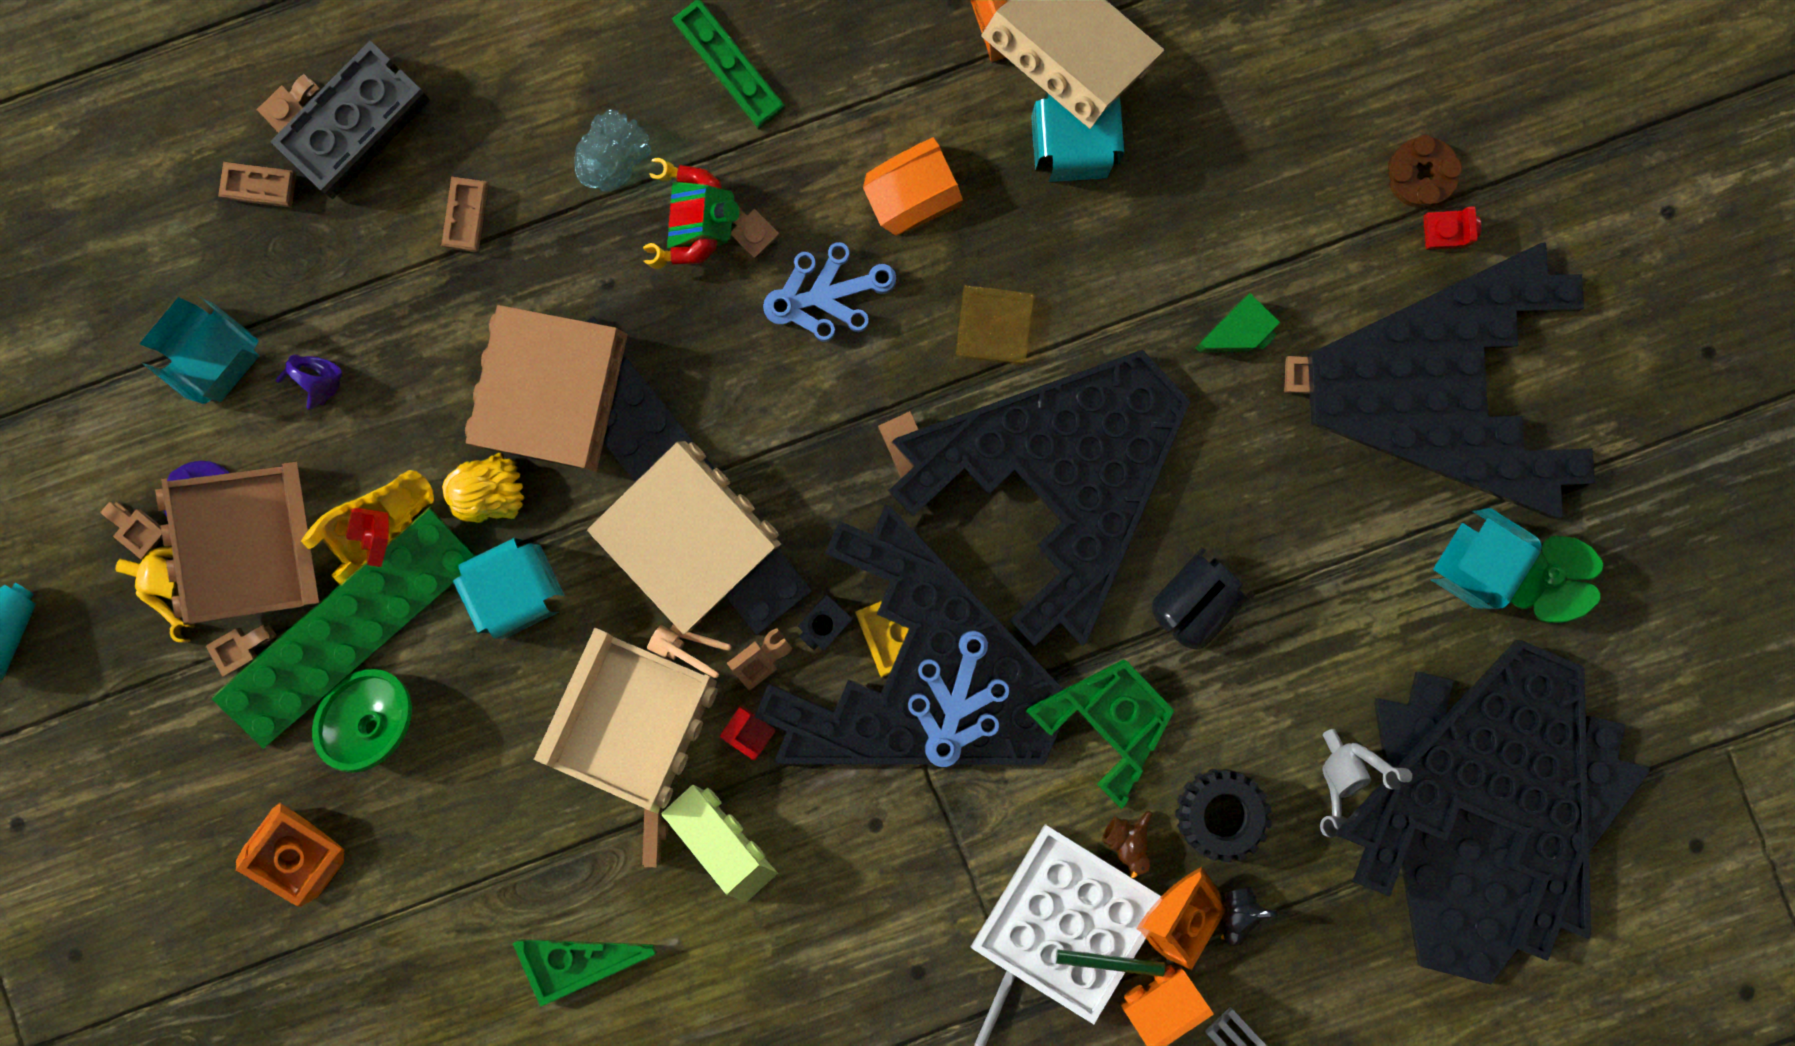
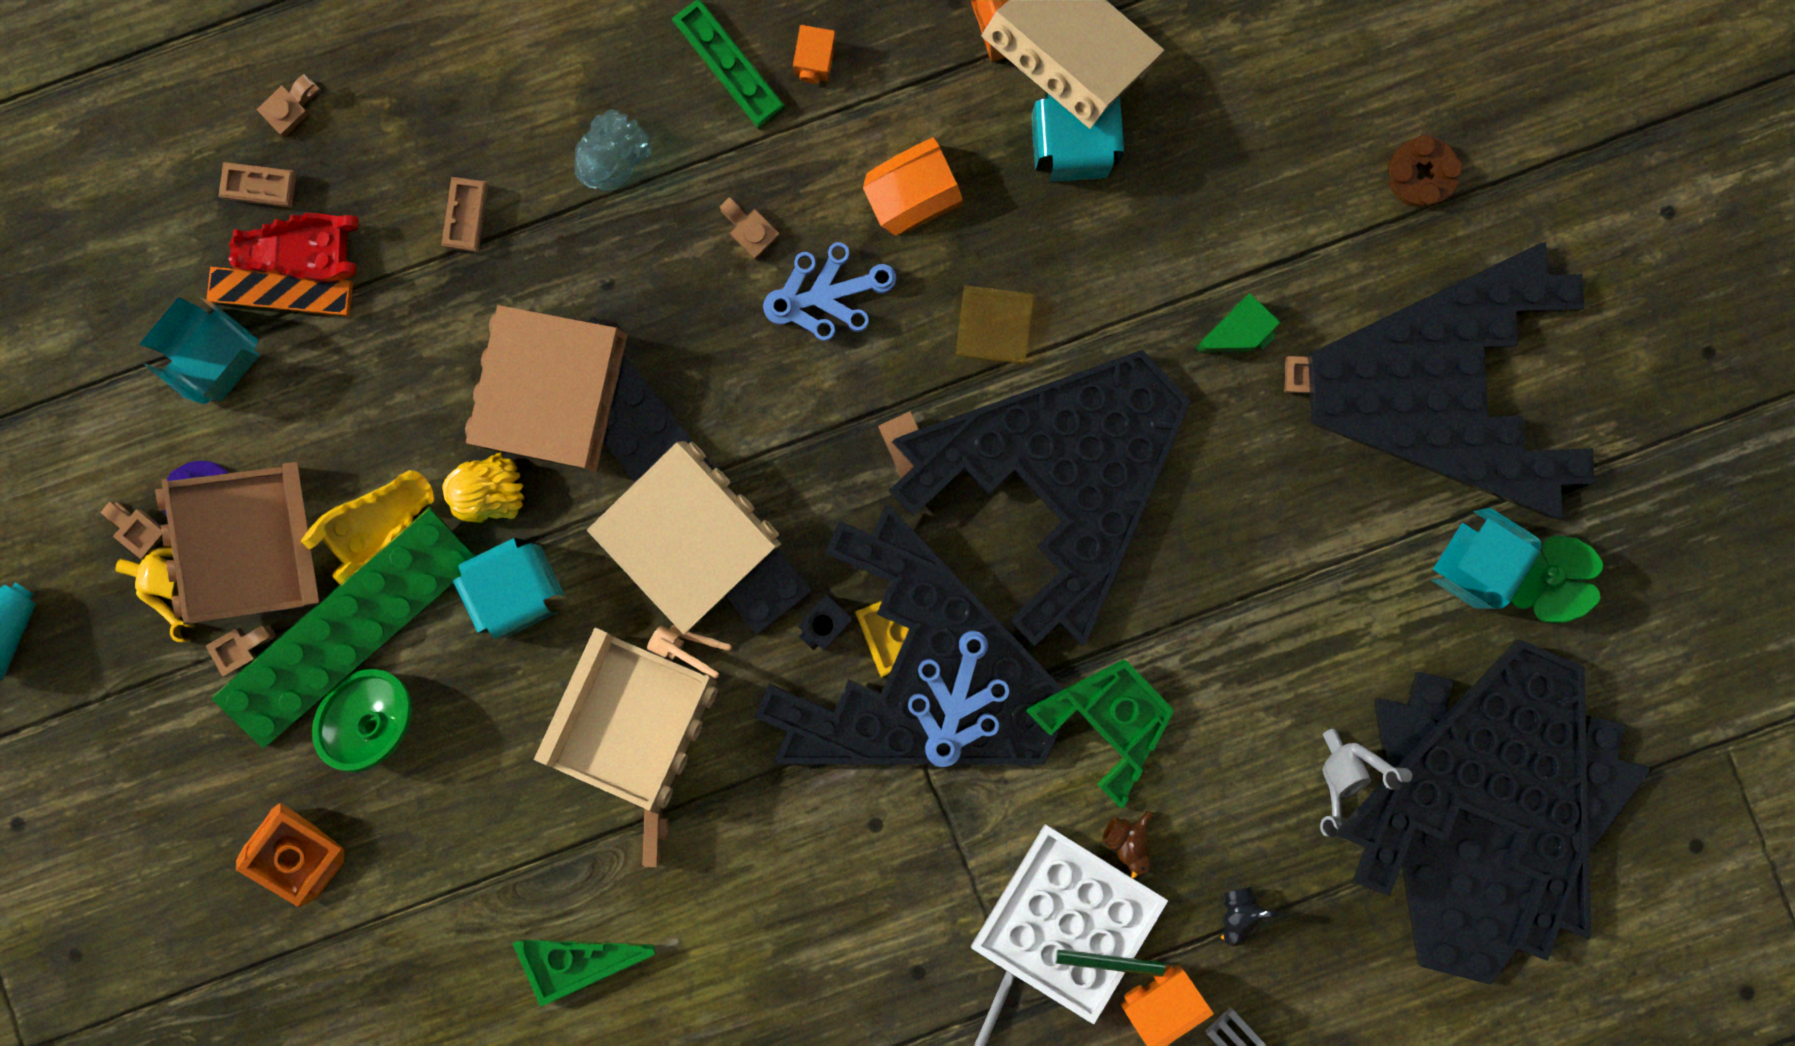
(278, 292): none -> tile
(302, 247): none -> red animal
(319, 387): dark purple piece -> none
(350, 120): dark grey piece -> none
(372, 531): red bracket -> none
(698, 216): torso -> none
(719, 843): yellowish green wedge -> none
(747, 733): red panel -> none
(757, 662): medium nougat plate -> none
(814, 54): none -> orange brick
(1184, 918): orange slope -> none
(1188, 589): black cylinder -> none
(1252, 823): black tyre -> none
(1451, 229): red bracket -> none

